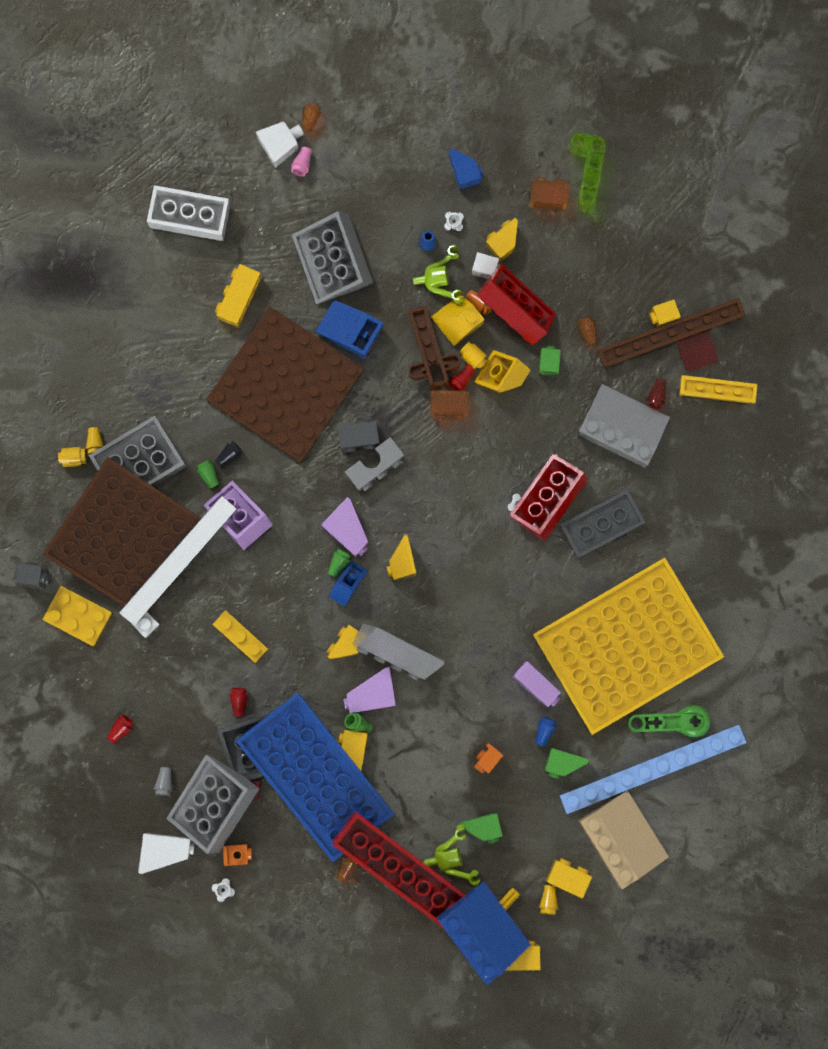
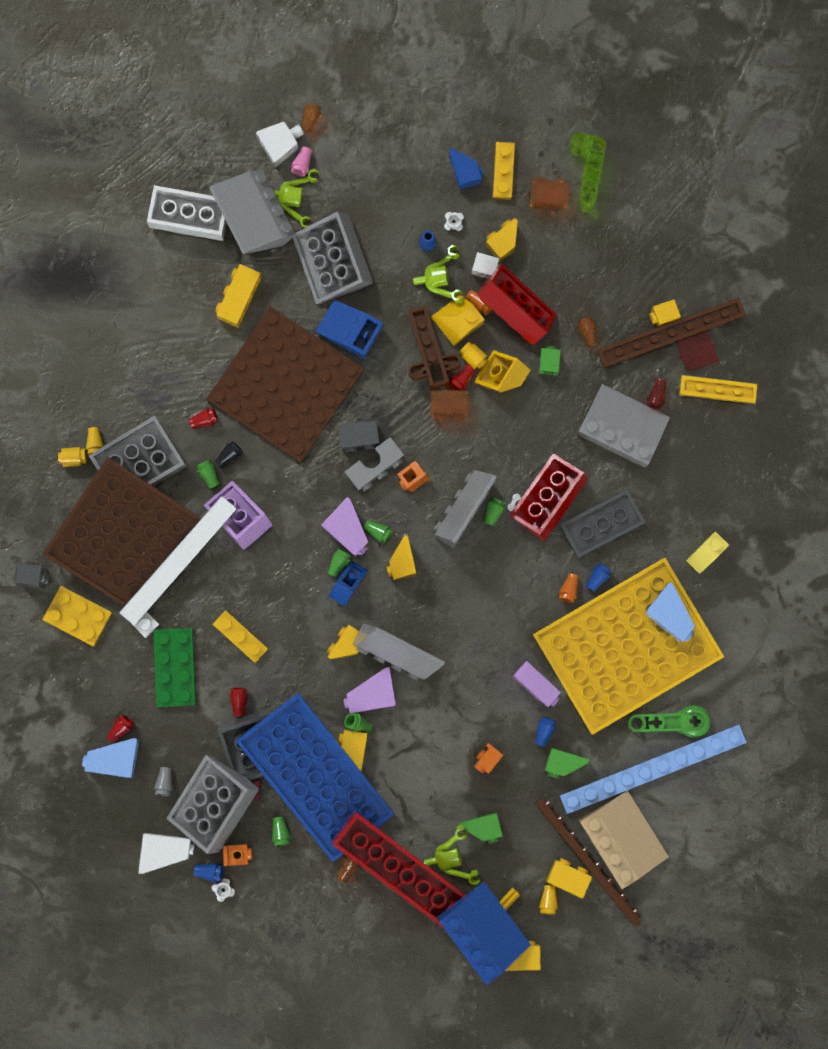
(114, 759): none -> light blue slope
(174, 667): none -> green plate
(204, 418): none -> red cone
(211, 872): none -> blue cone
(252, 212): none -> light grey slope
(280, 832): none -> bright green cone
(291, 196): none -> lime piece
(379, 531): none -> bright green cone
(410, 472): none -> orange brick
(464, 508): none -> light grey slope
(493, 511): none -> bright green cone
(503, 170): none -> yellow plate
(568, 591): none -> orange cone
(594, 868): none -> reddish brown plate
(598, 576): none -> blue cone
(671, 614): none -> light blue slope
(707, 552): none -> light yellow slope

